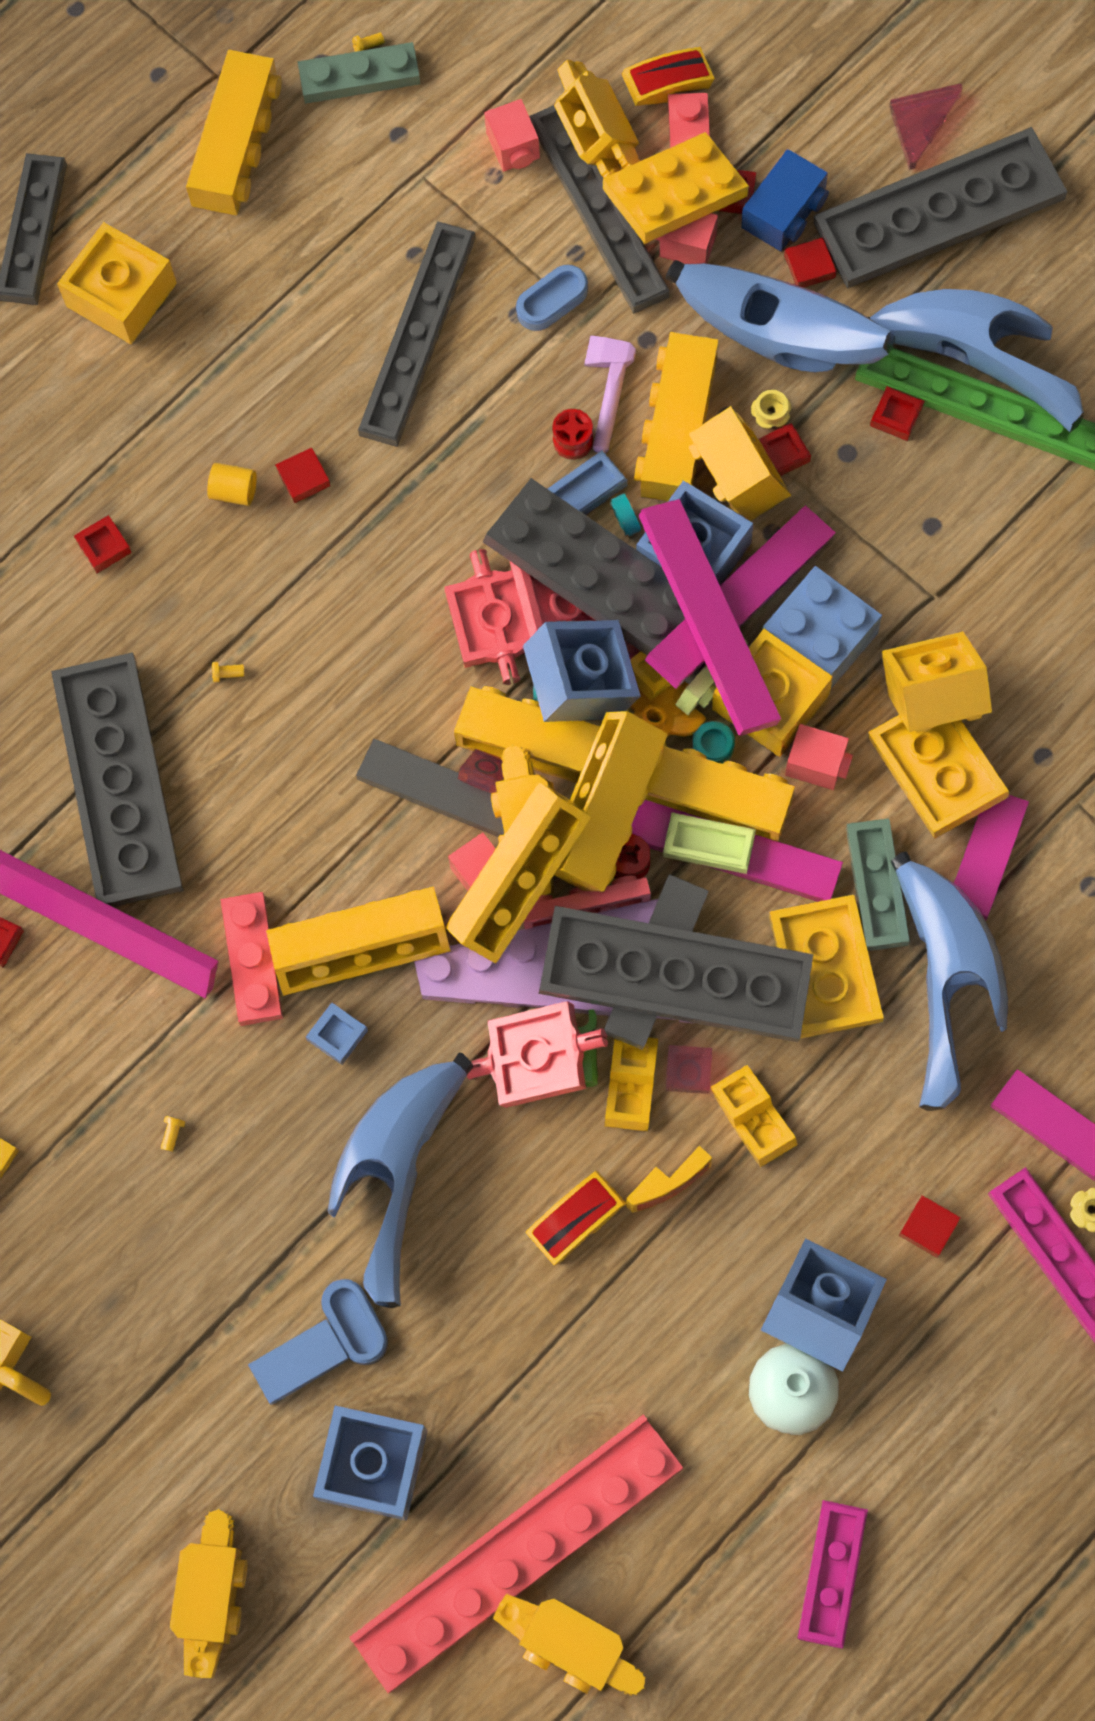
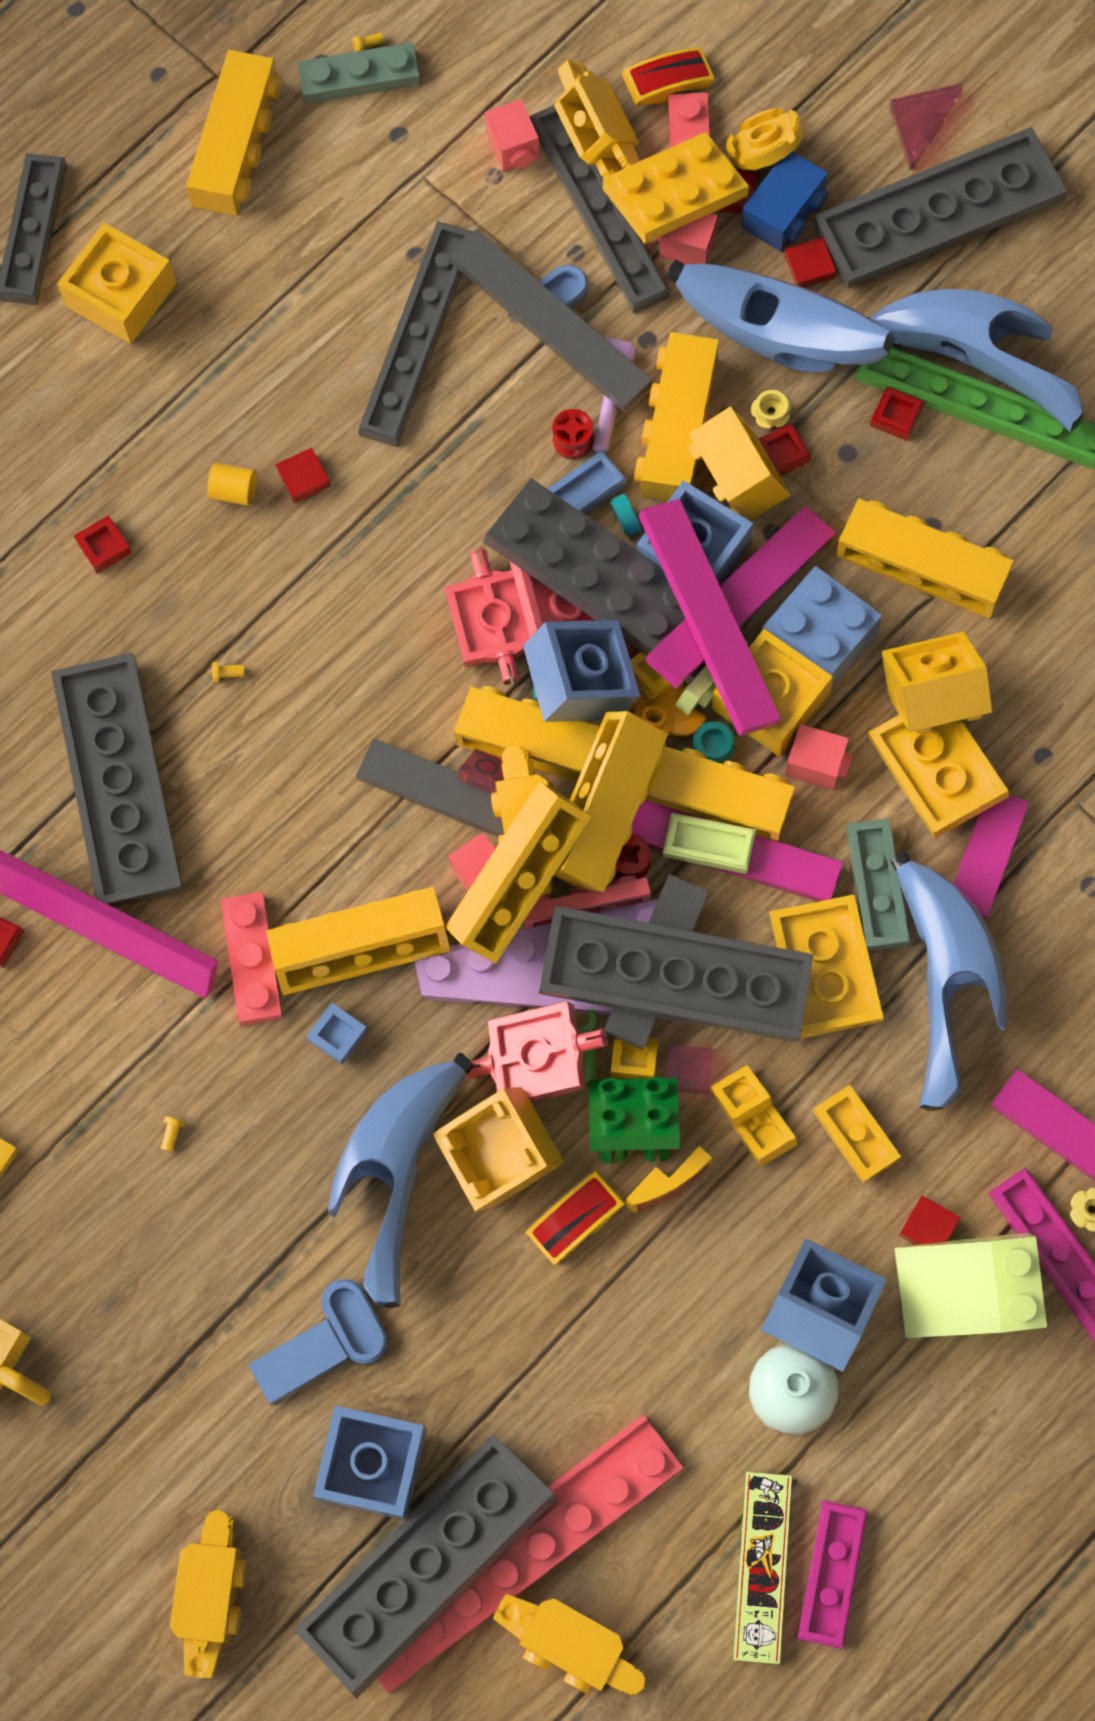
(425, 1565): none -> dark grey plate
(498, 1148): none -> yellow container
(550, 320): none -> dark grey tile
(634, 1117): none -> green plate
(762, 1568): none -> tile
(765, 139): none -> yellow tile
(856, 1134): none -> yellow plate
(924, 557): none -> yellow brick
(971, 1286): none -> yellowish green slope

